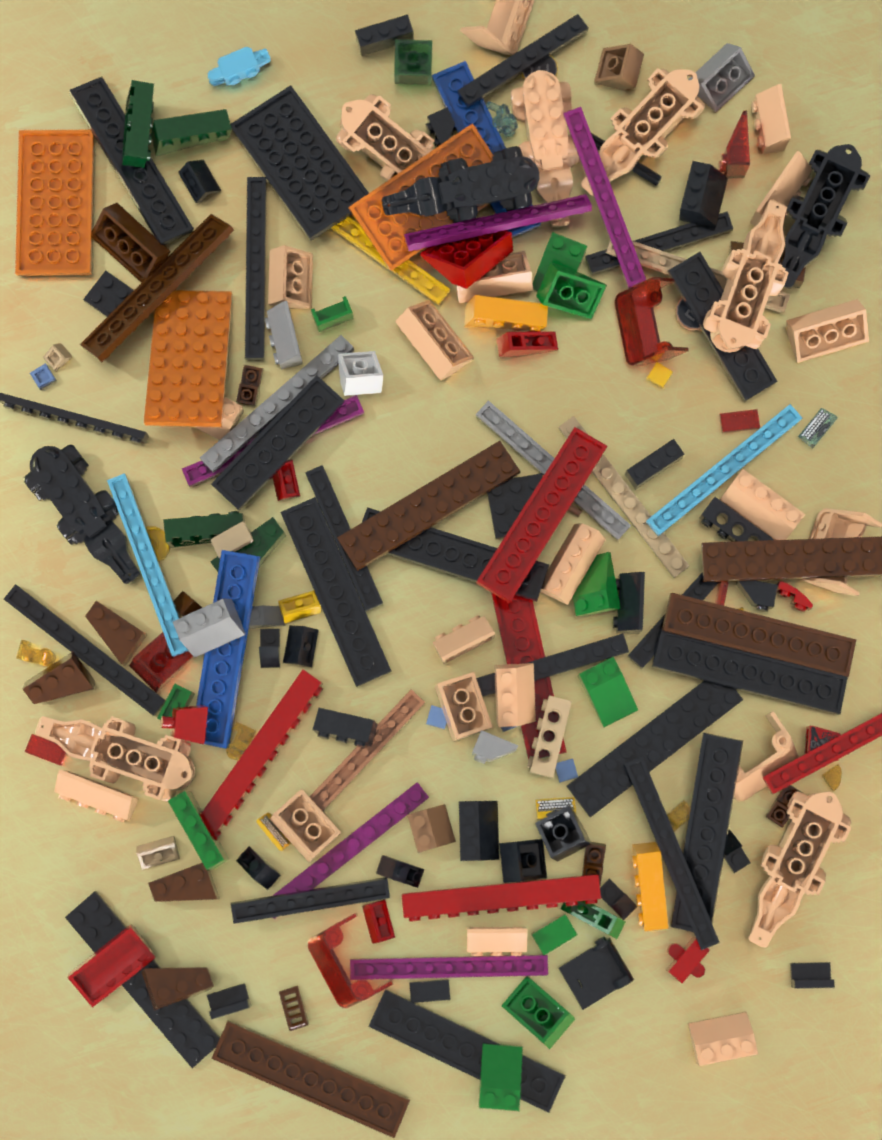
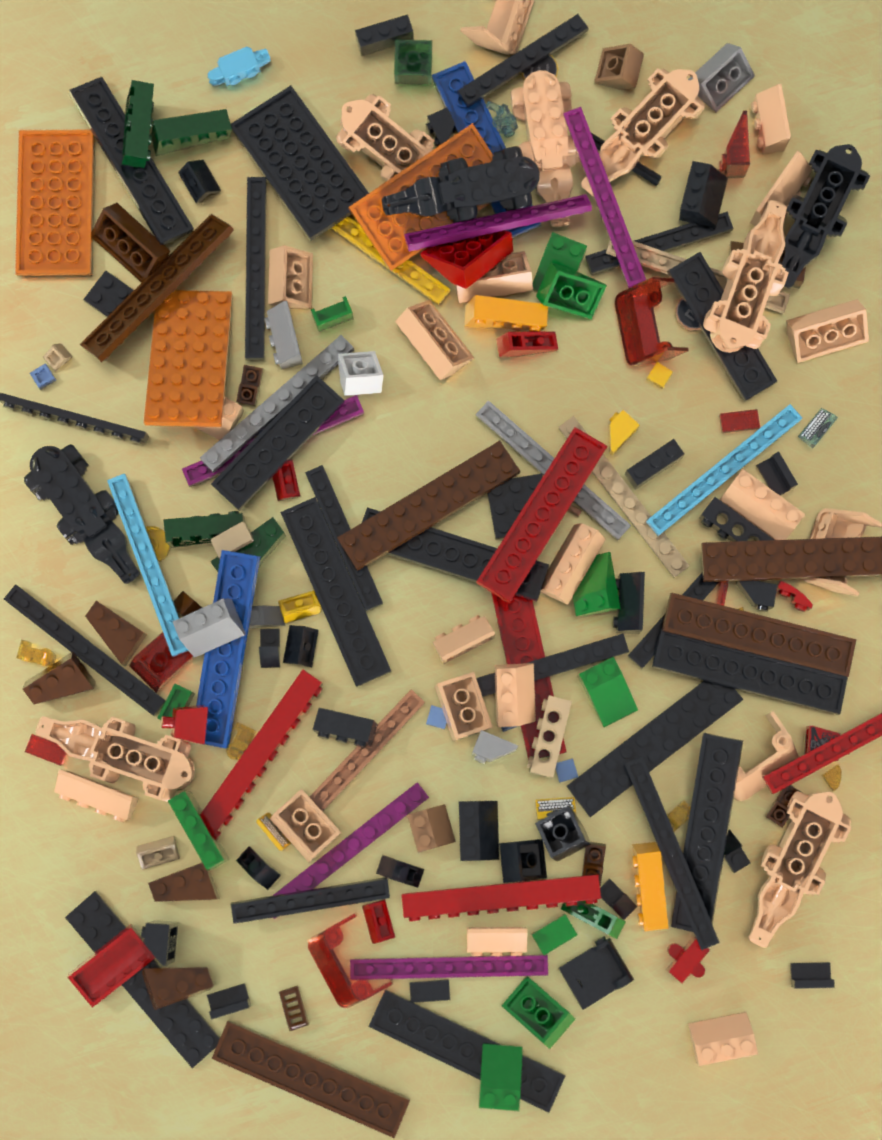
(161, 940): none -> black slope
(620, 430): none -> yellow slope
(777, 474): none -> black panel

